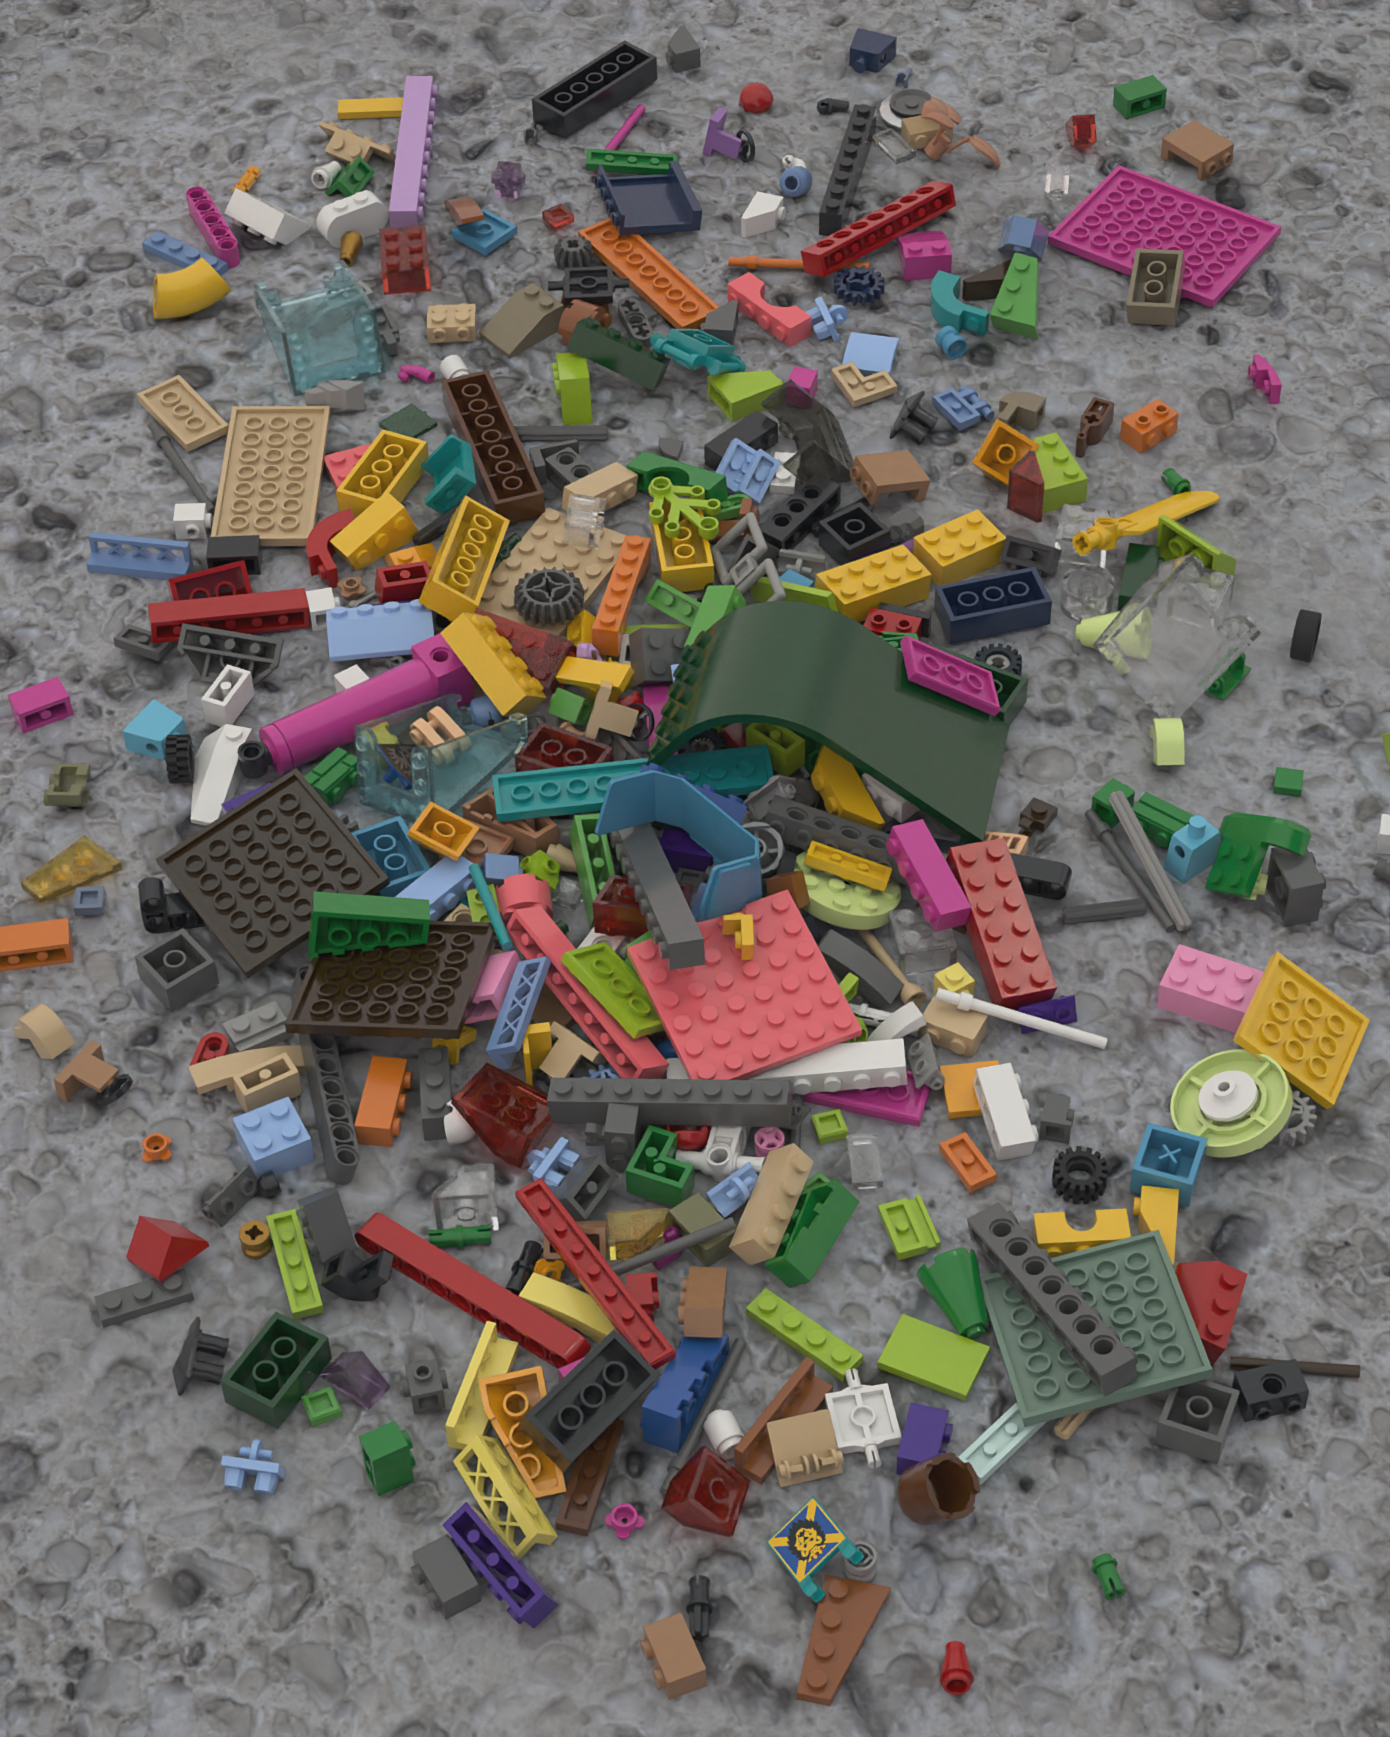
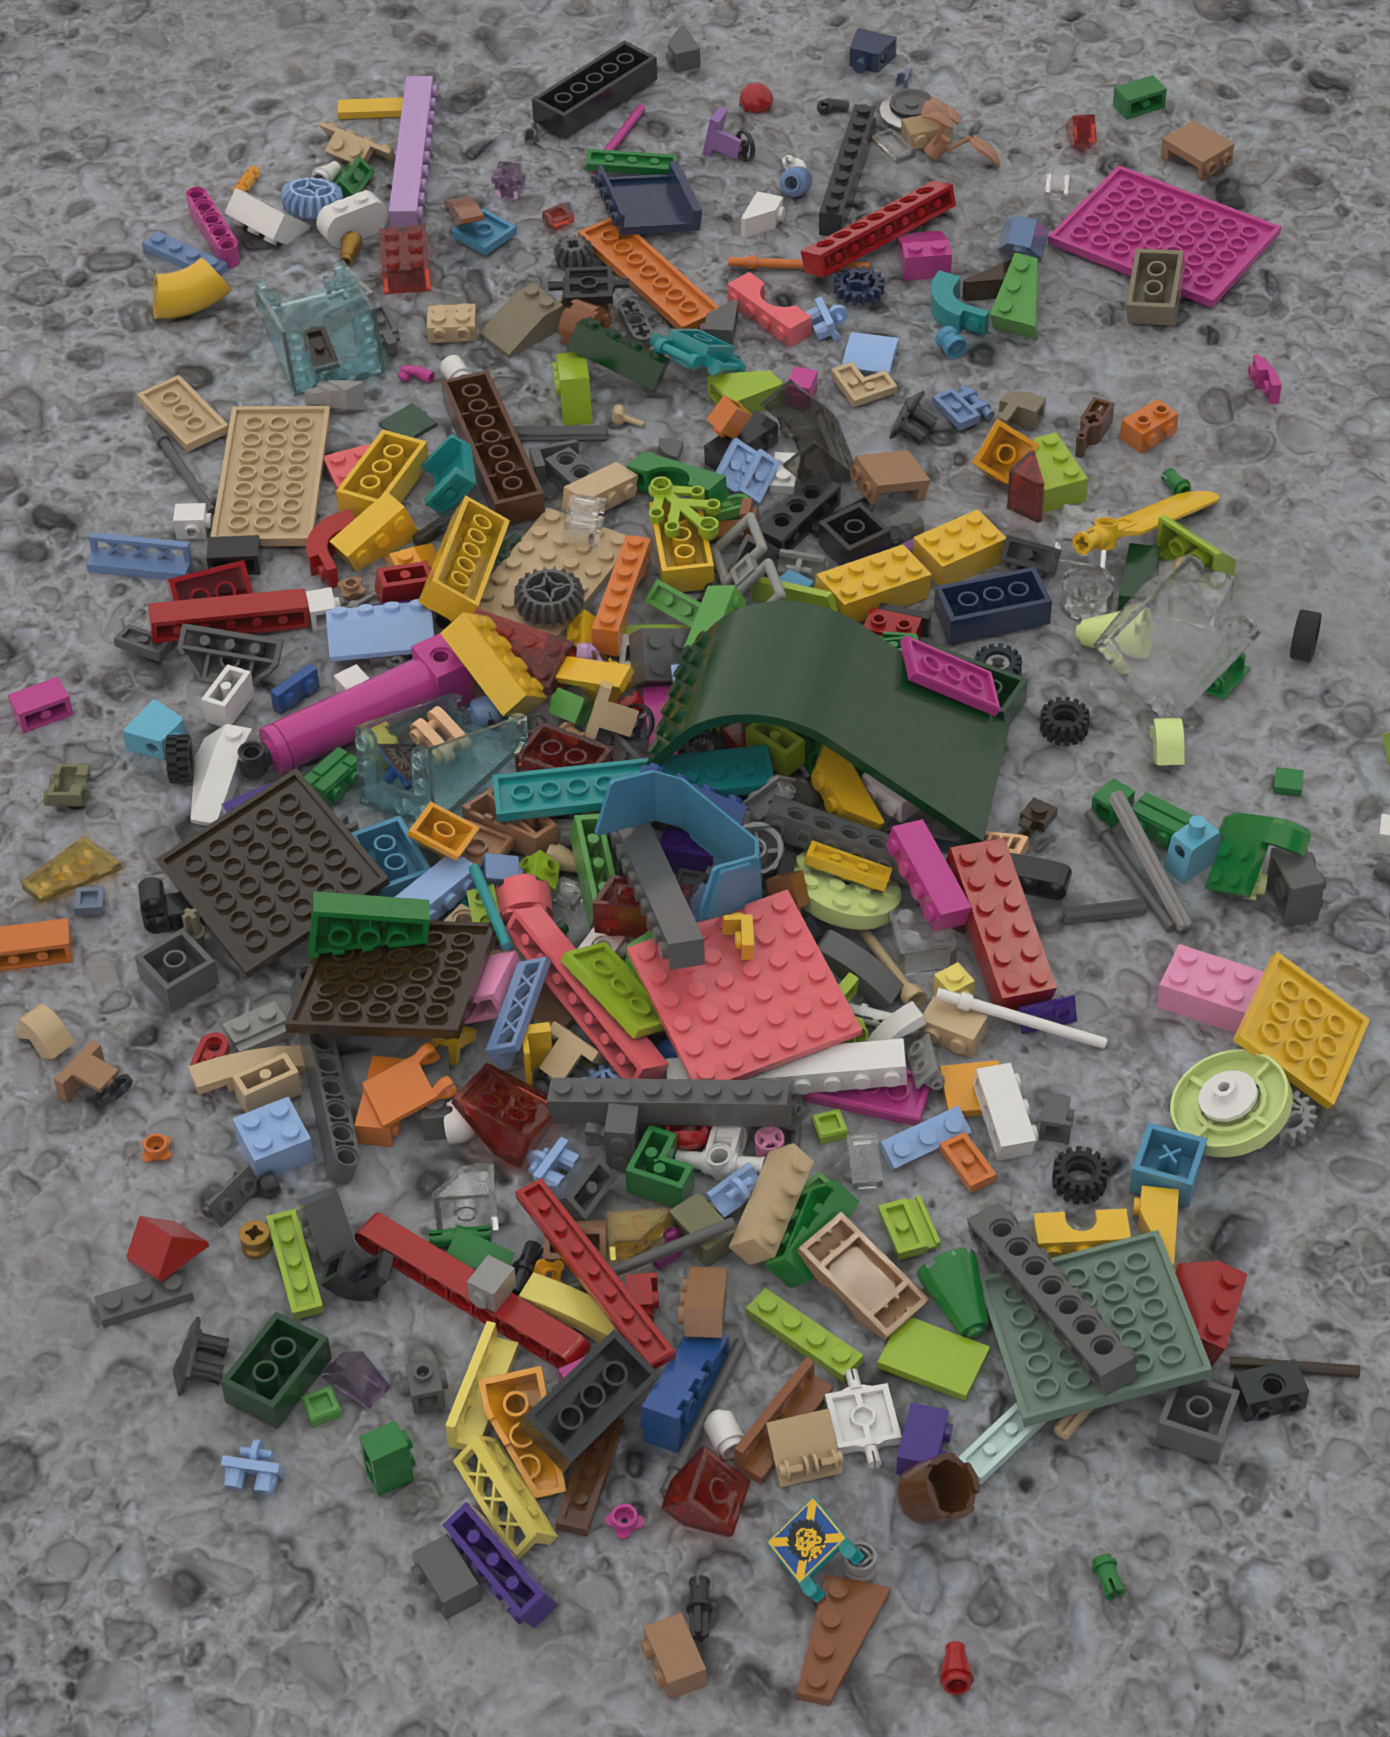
(193, 926): none -> dark tan axle
(295, 689): none -> blue plate
(308, 196): none -> light blue gear
(320, 346): none -> dark brown plate
(405, 1087): none -> orange flag
(473, 1249): none -> green slope
(491, 1284): none -> light grey brick
(619, 416): none -> tan hand
(729, 417): none -> orange brick
(862, 1276): none -> medium nougat slope
(923, 1138): none -> light blue plate
(1064, 731): none -> black tyre

